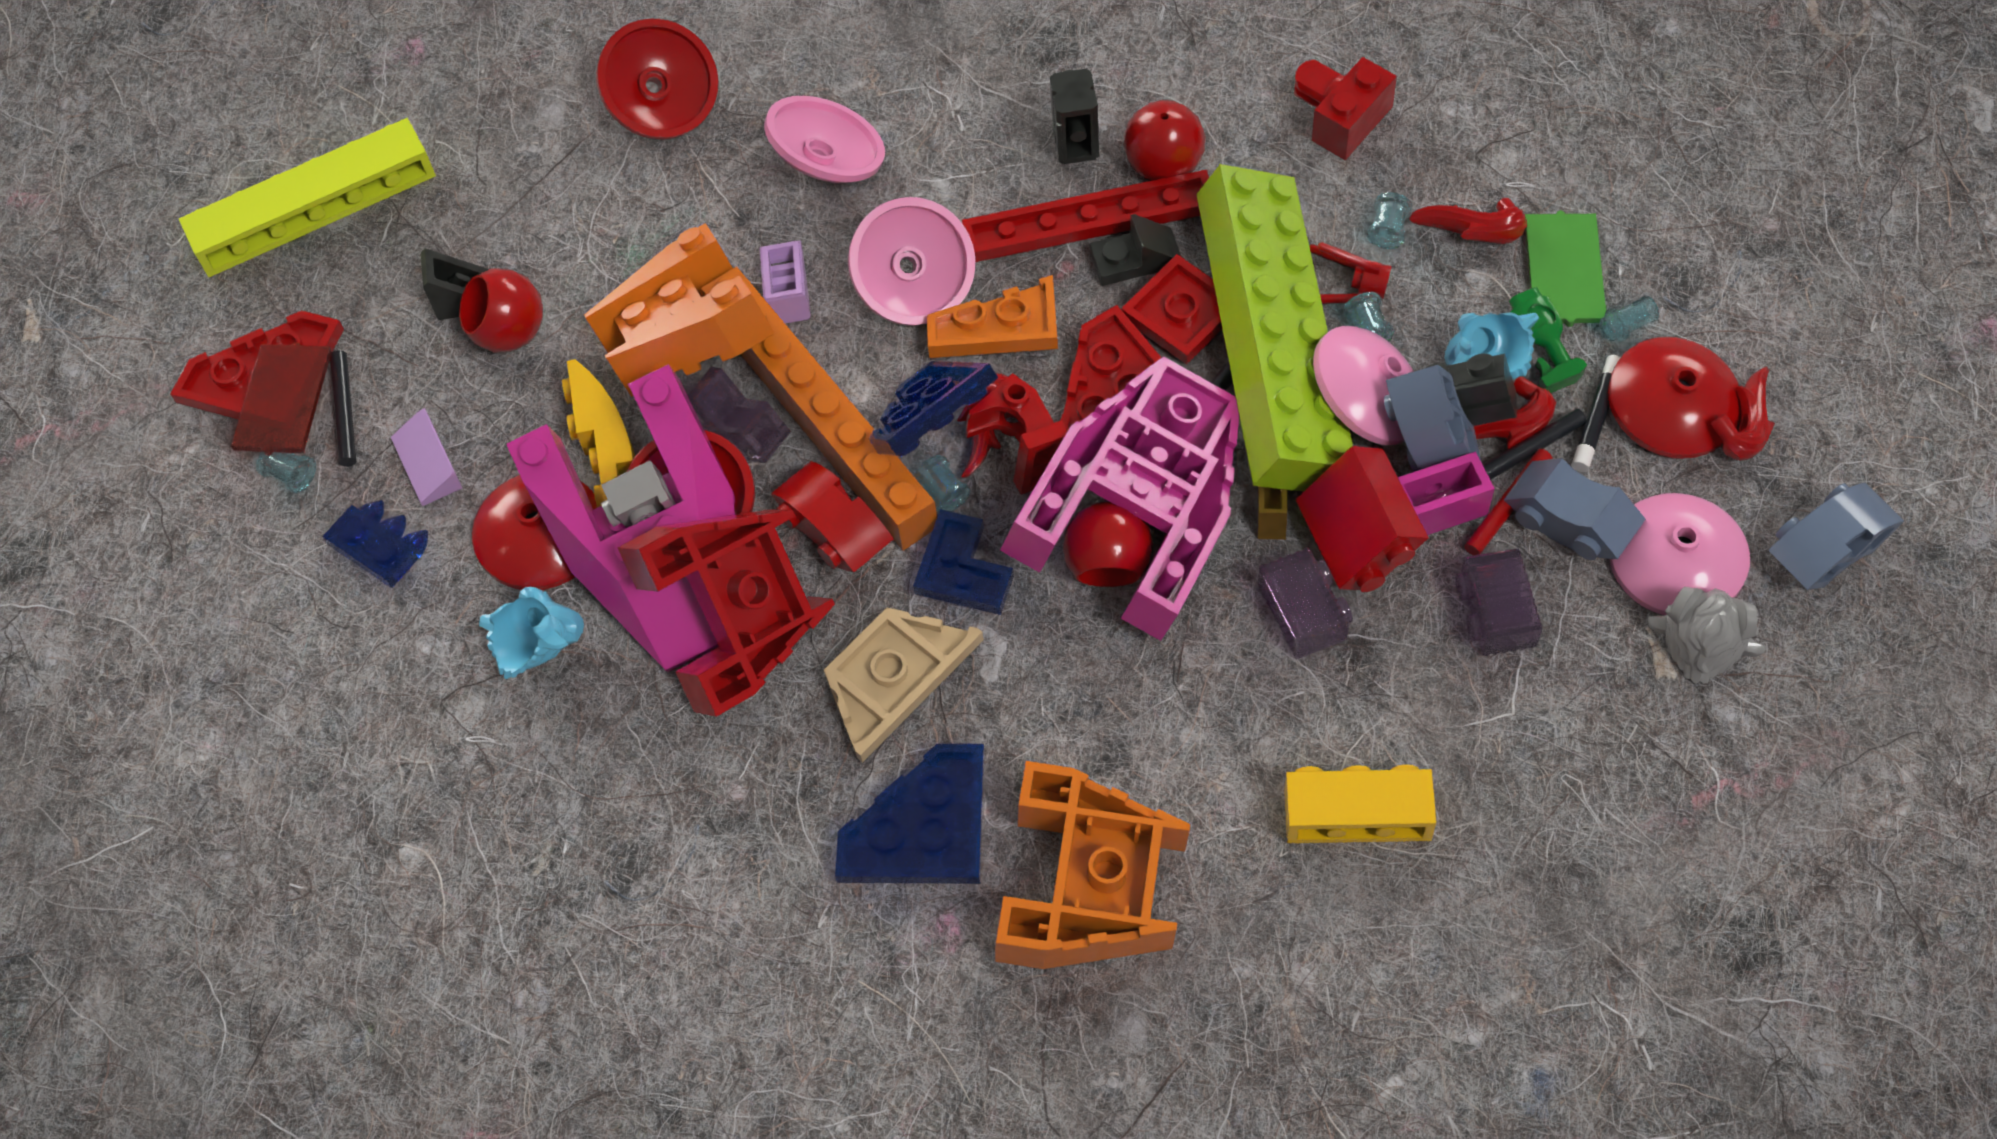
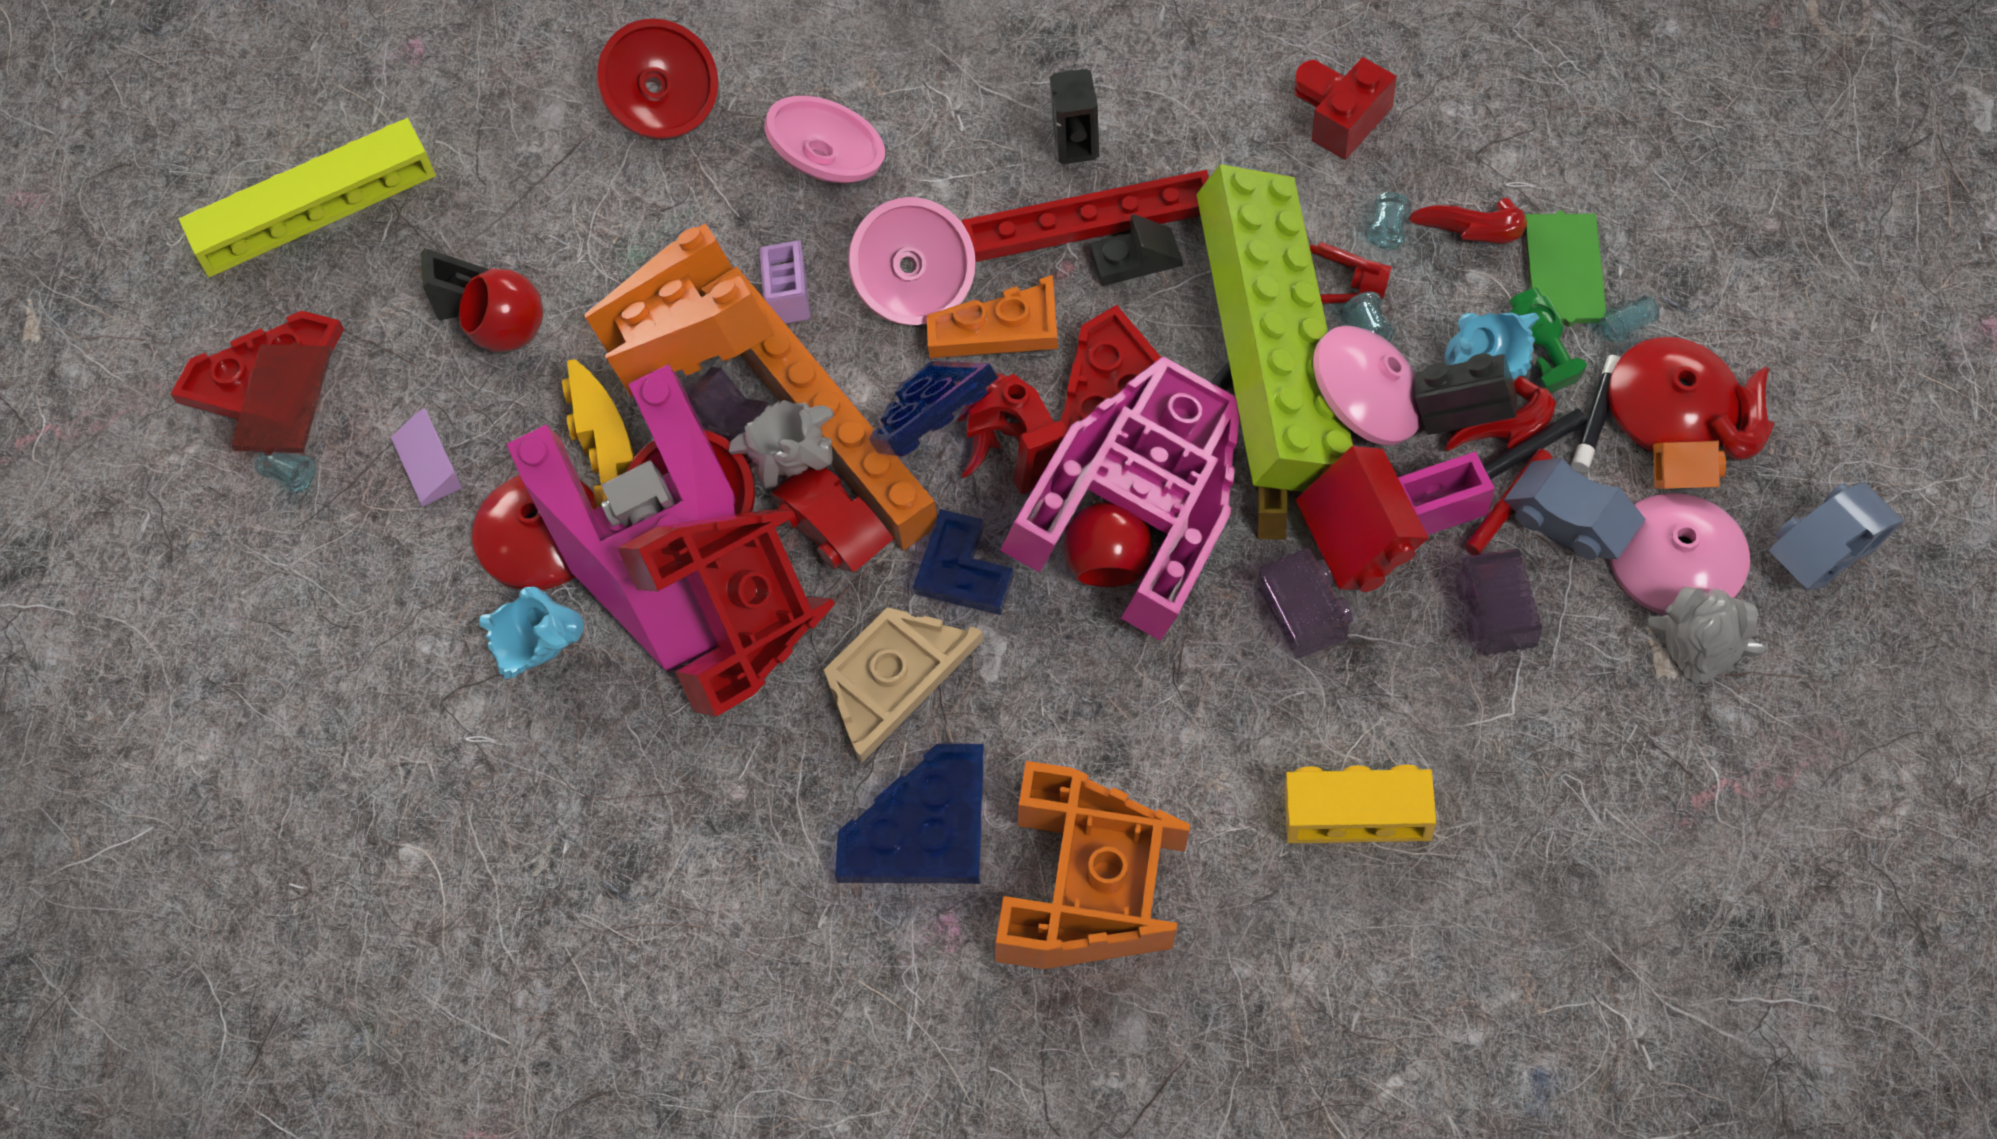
(343, 408): black bar -> none
(374, 544): clear blue plate -> none
(785, 441): none -> light grey hair
(942, 483): clear light blue bush -> none
(1164, 140): red helmet -> none
(1177, 309): red plate -> none
(1429, 417): sand blue brick -> none
(1688, 465): none -> orange brick

